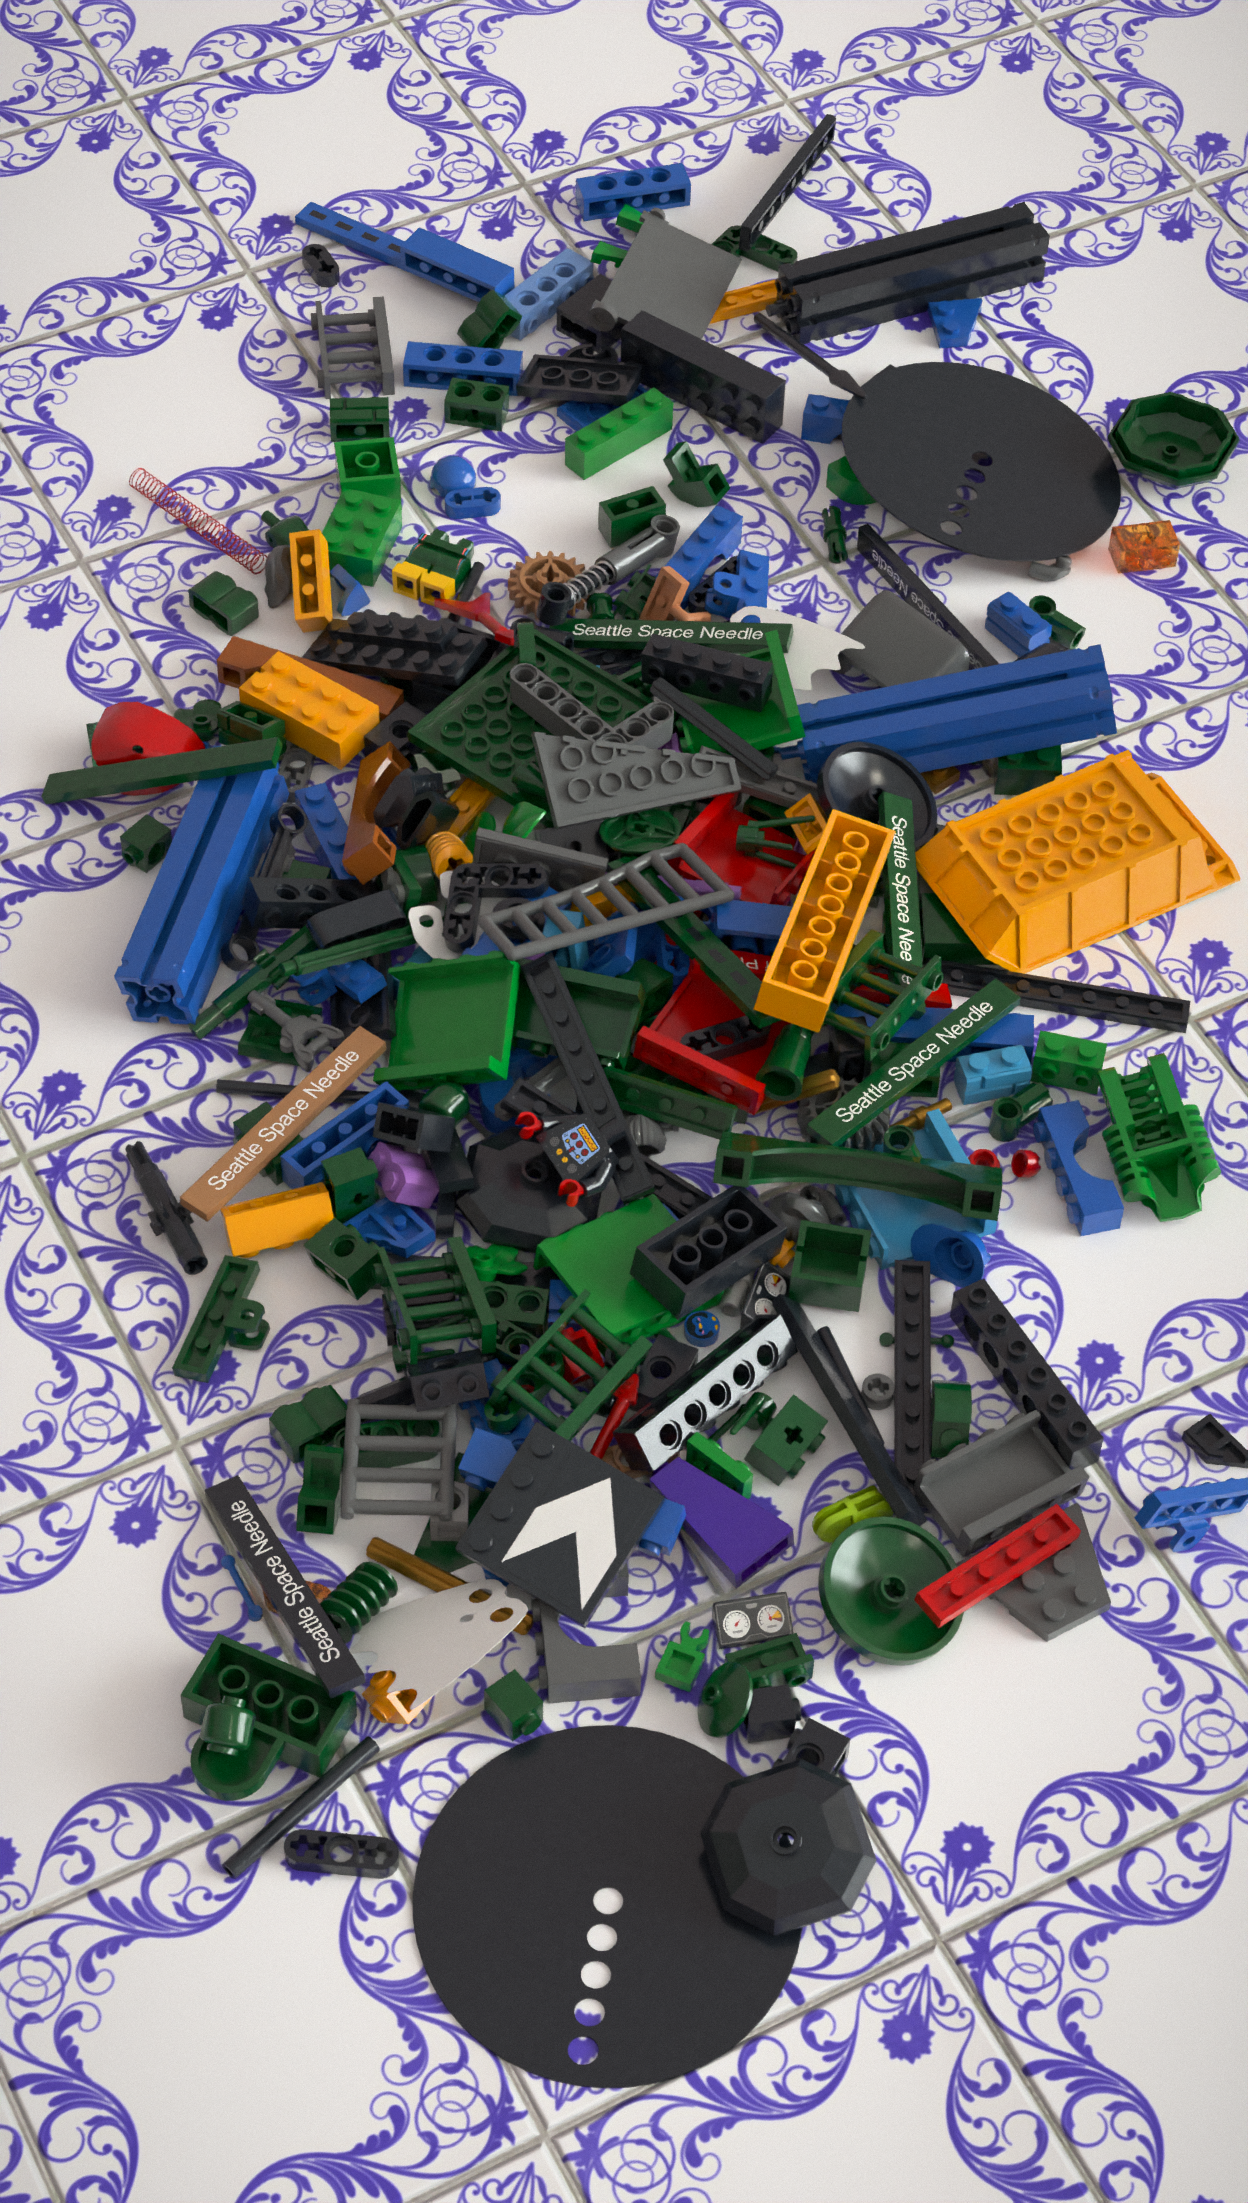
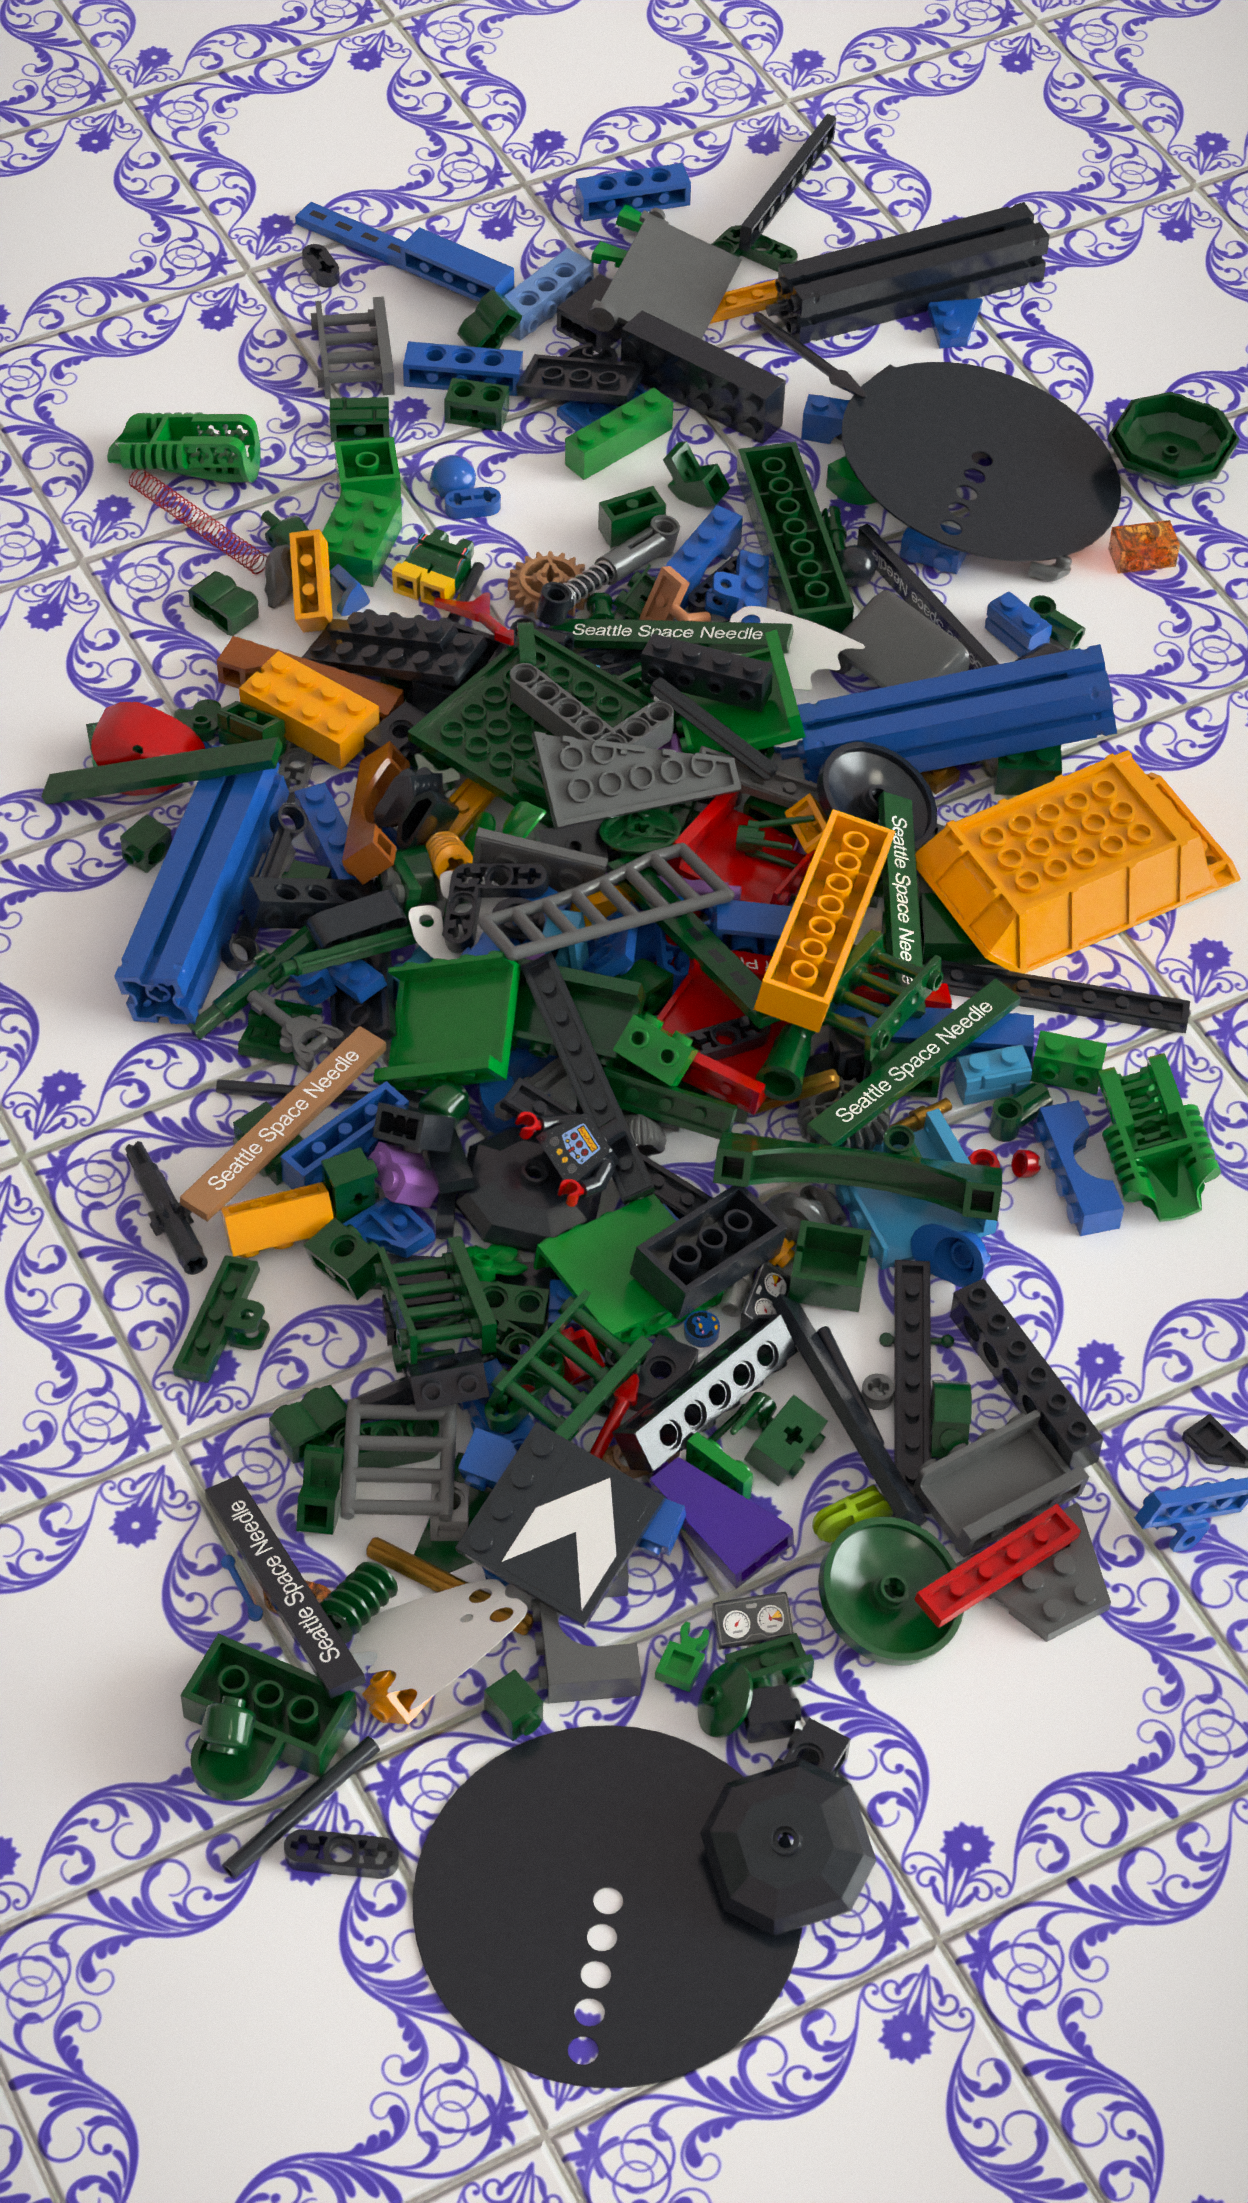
(189, 447): none -> green connector
(656, 1049): none -> green brick
(793, 535): none -> dark green brick
(856, 565): none -> black piece
(923, 550): none -> blue brick

